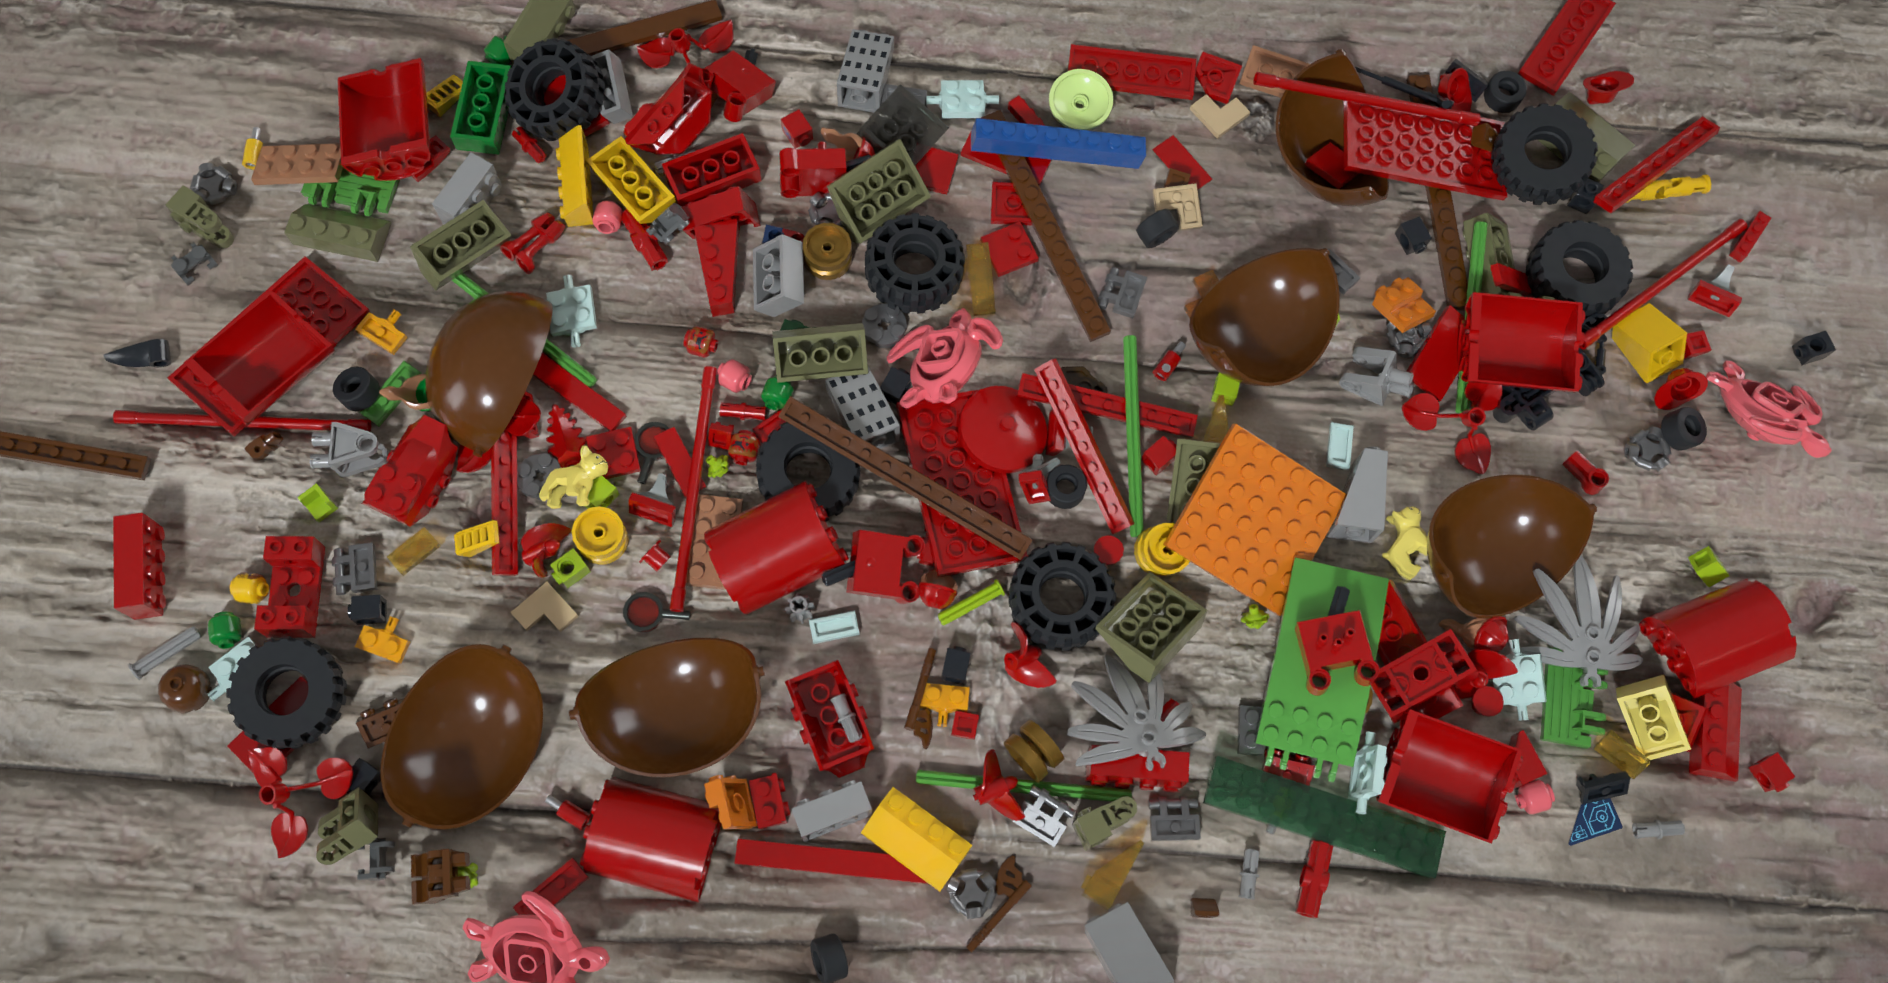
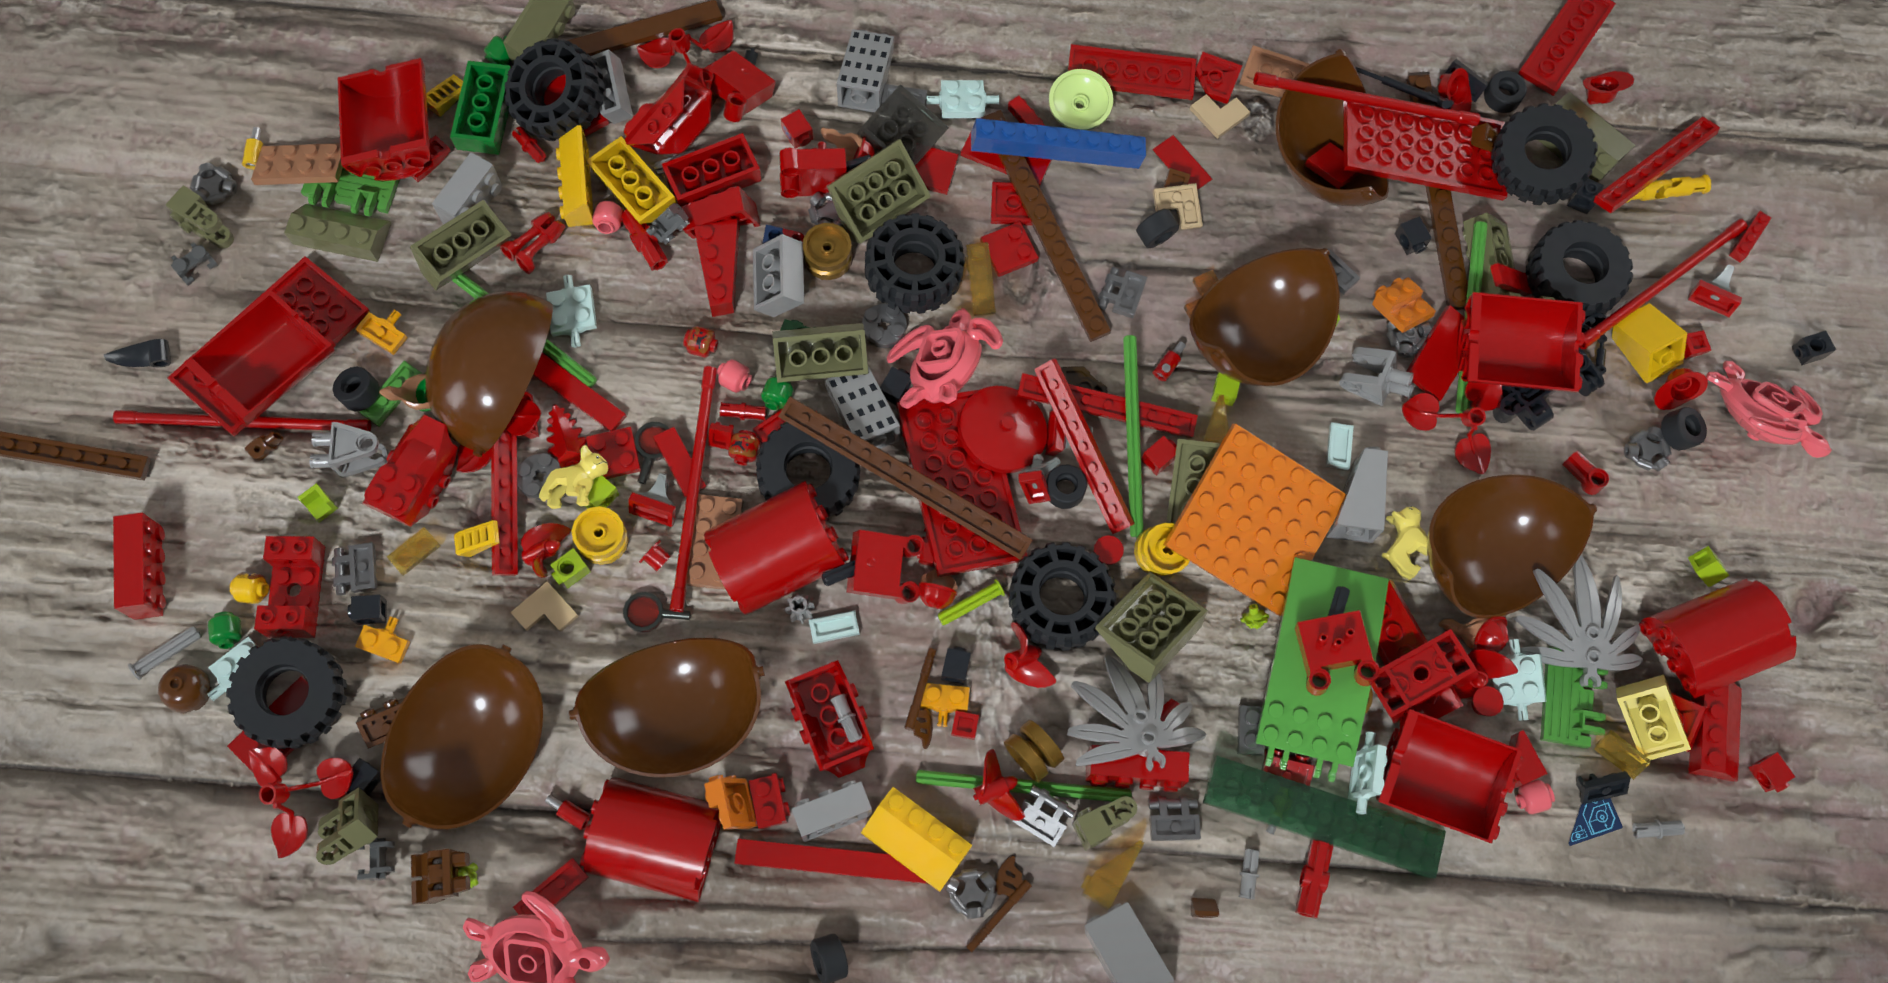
(717, 466): lime plant -> none

